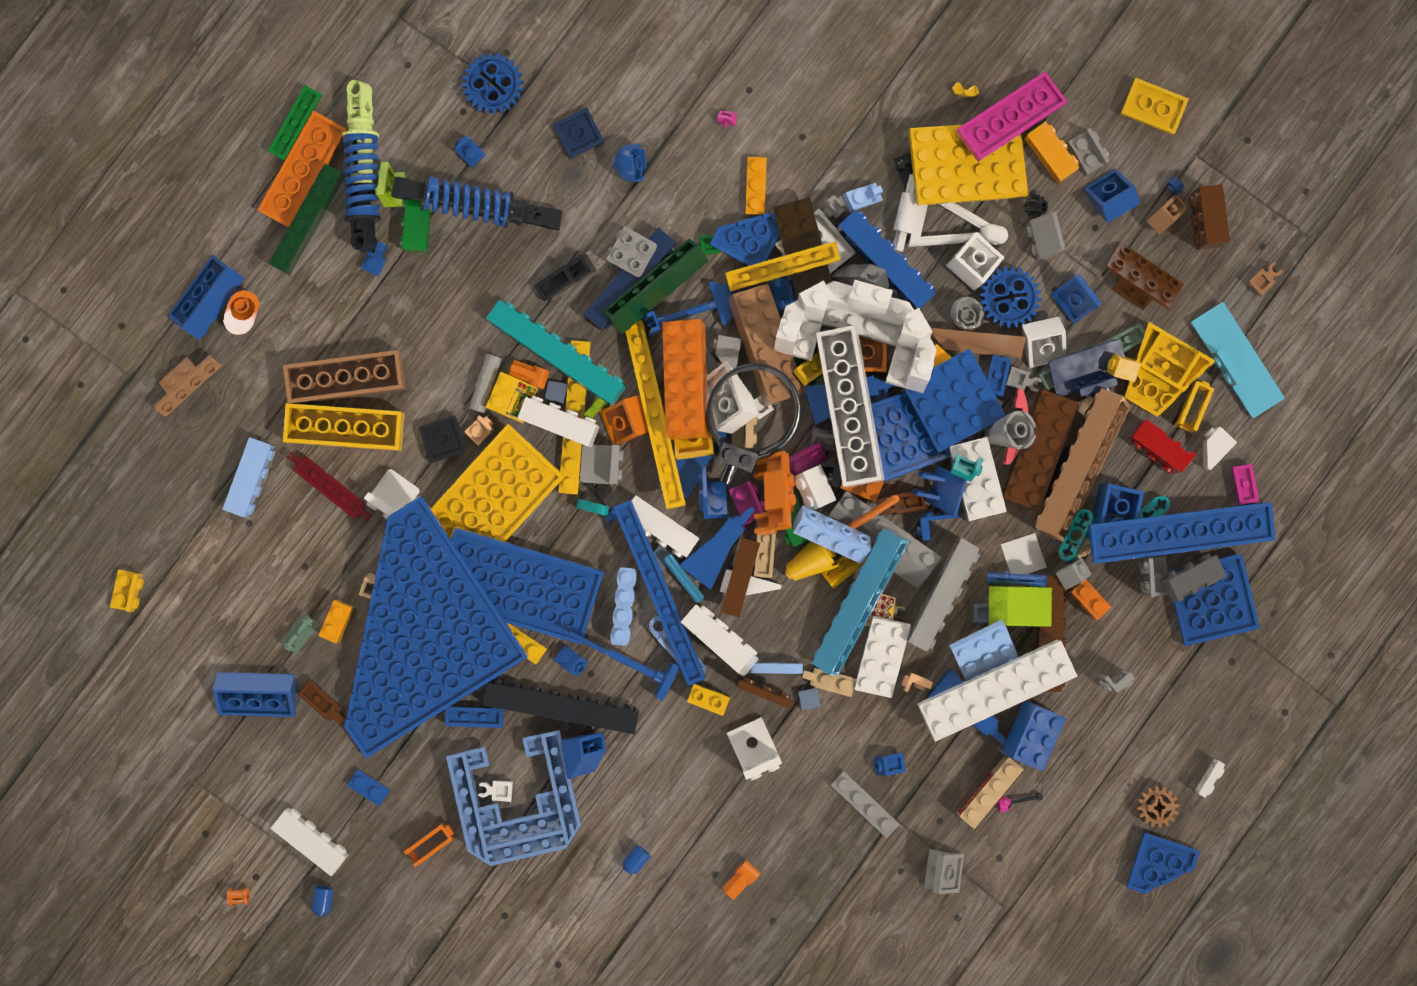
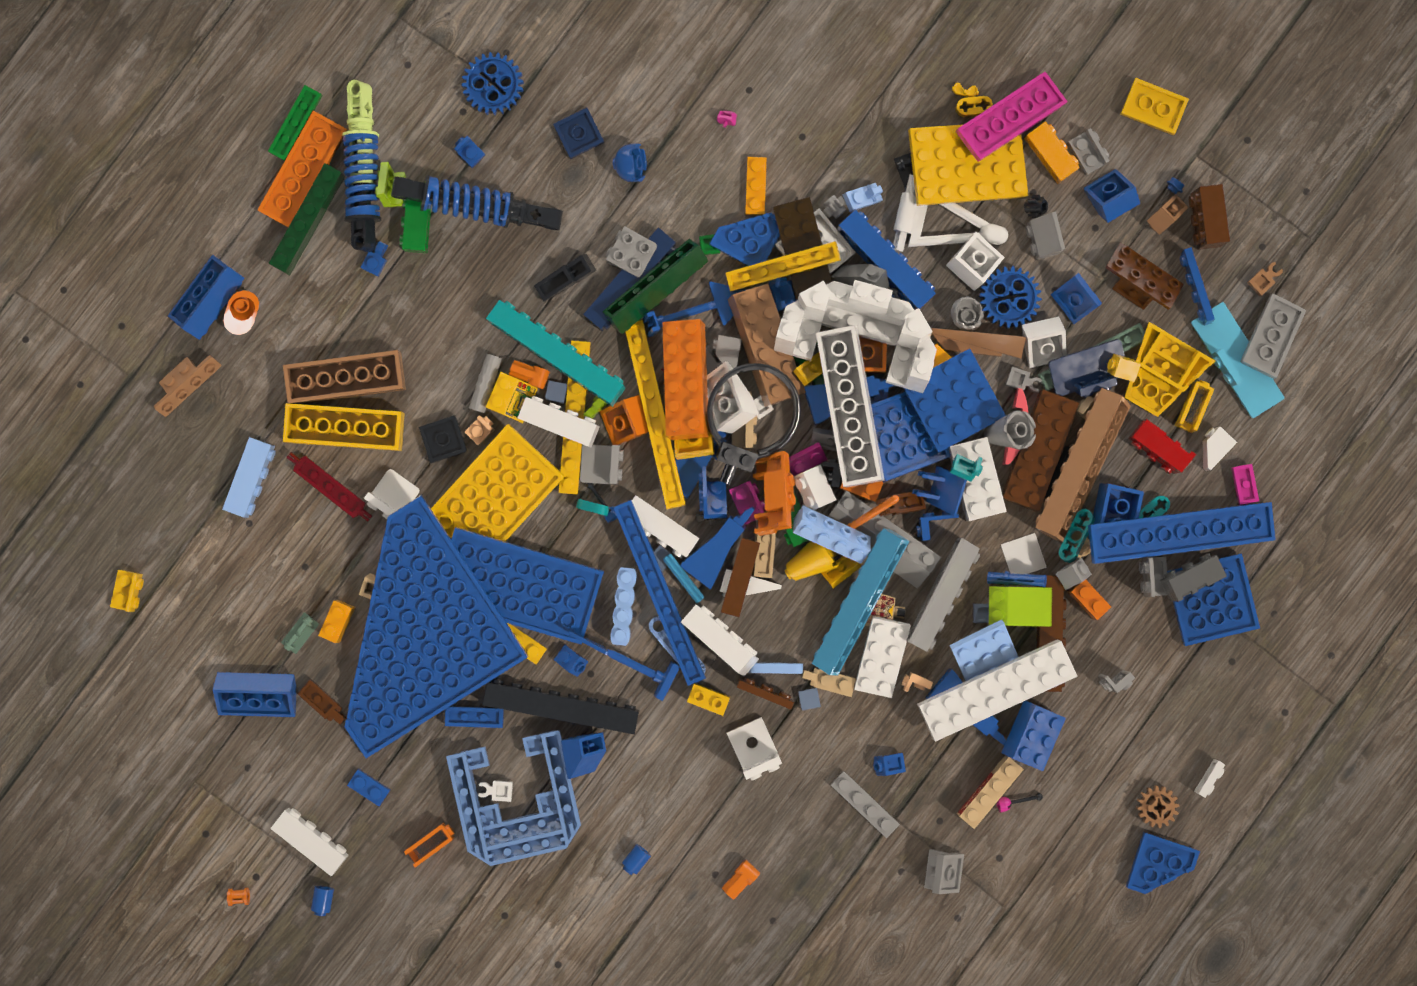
(973, 101): none -> yellow beam
(998, 374): blue plate -> none
(1199, 293): none -> blue plate
(1273, 336): none -> light grey plate

